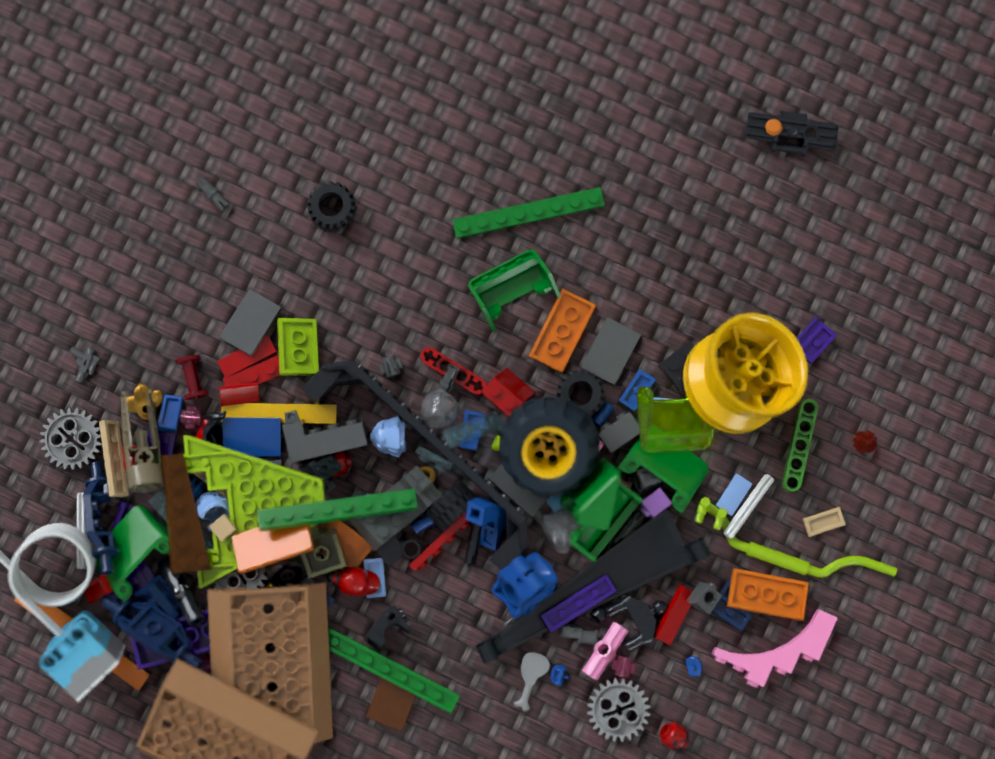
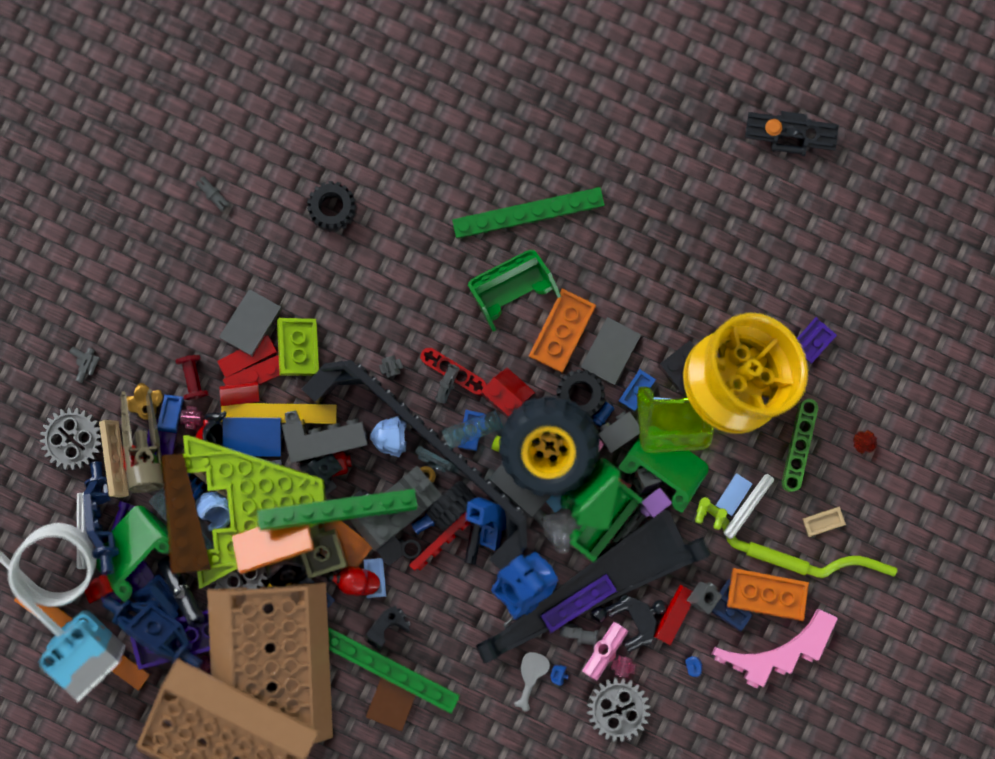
(223, 527): tan tile -> none
(439, 409): clear piece -> none
(674, 736): red head -> none

